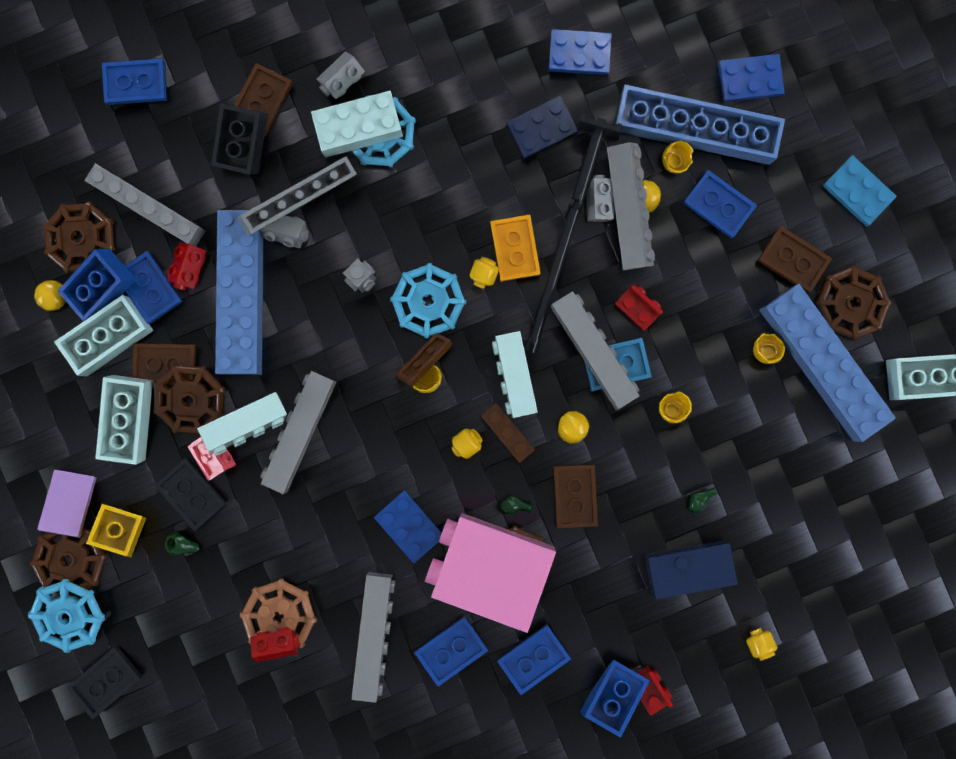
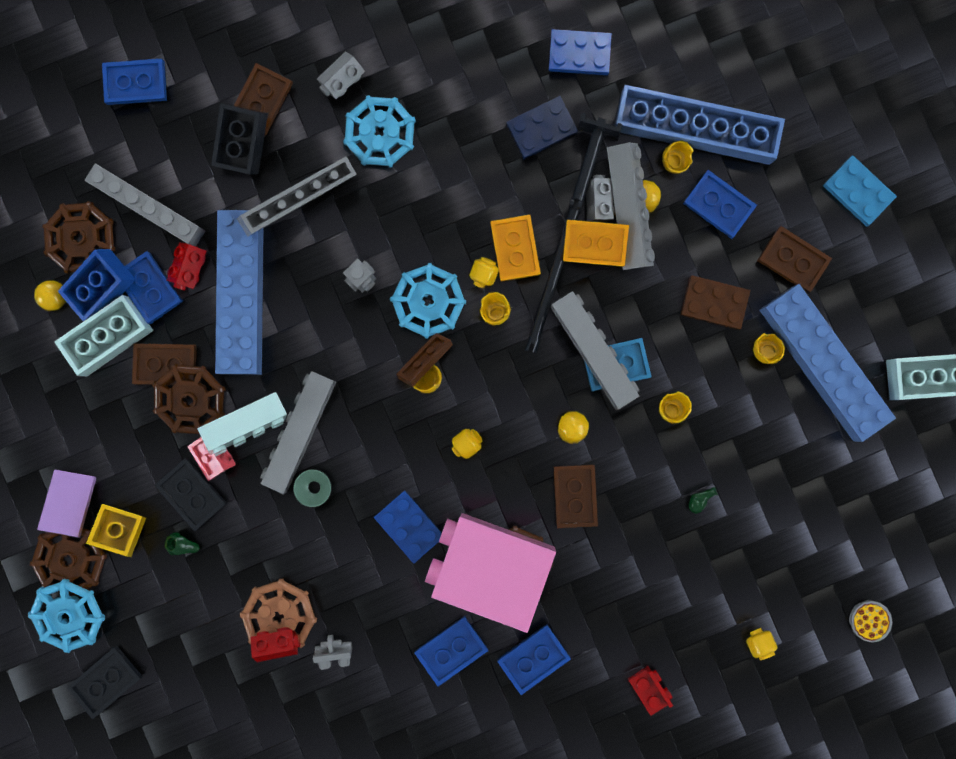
(124, 419): light aqua brick -> none
(286, 230): light grey brick -> none
(302, 491): none -> sand green piece
(332, 651): none -> light grey hips
(357, 124): light aqua brick -> none
(372, 637): light grey brick -> none
(495, 308): none -> yellow hair
(507, 432): reddish brown plate -> none
(512, 505): dark green animal -> none
(515, 373): light aqua brick -> none
(595, 243): none -> light orange plate
(614, 698): blue slope -> none
(639, 307): red bracket -> none
(690, 569): dark blue brick -> none
(715, 302): none -> reddish brown plate
(751, 78): blue plate -> none
(841, 302): reddish brown plate -> none
(870, 621): none -> tile

